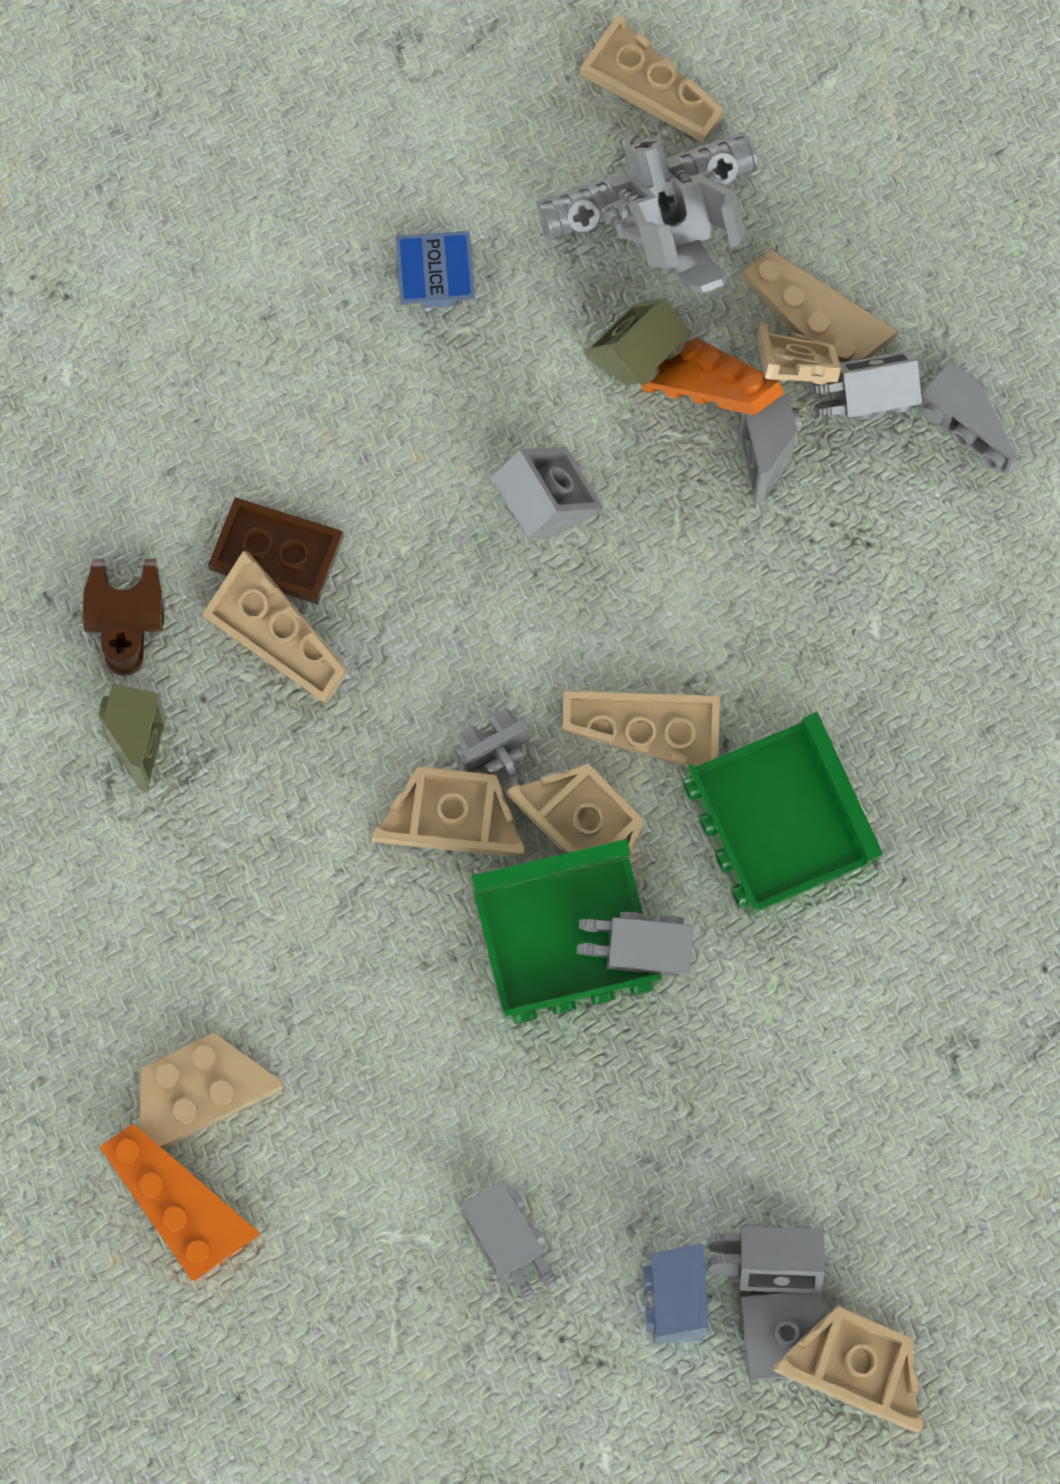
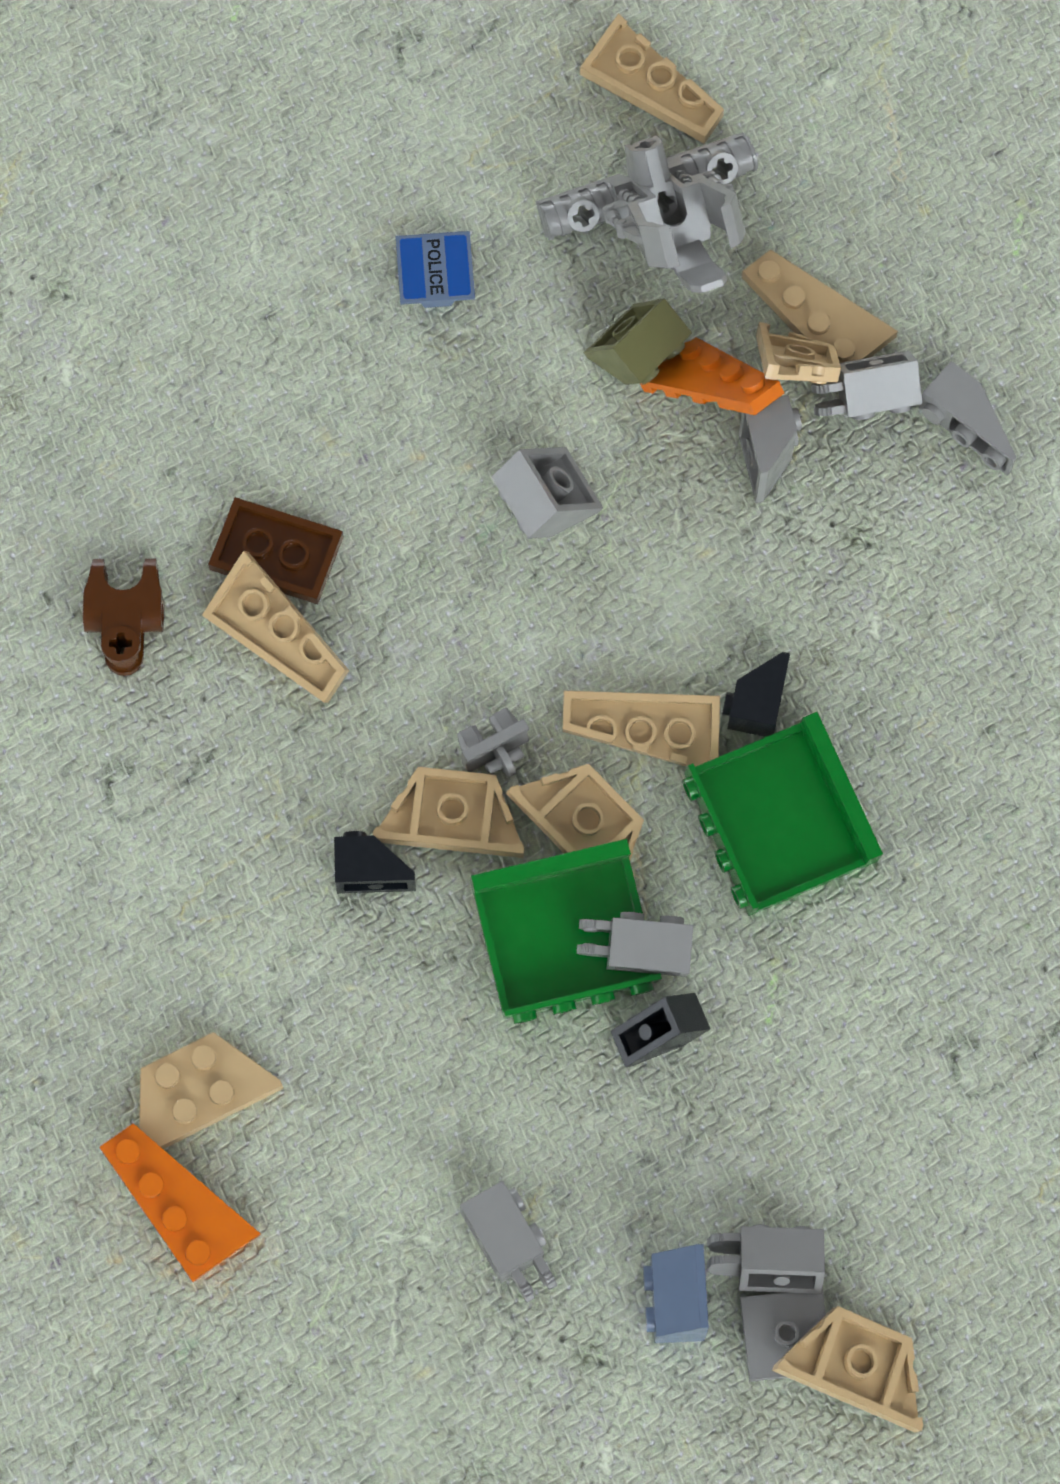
(135, 729): olive slope -> none
(369, 866): none -> black slope
(660, 1028): none -> black slope
(757, 698): none -> black slope

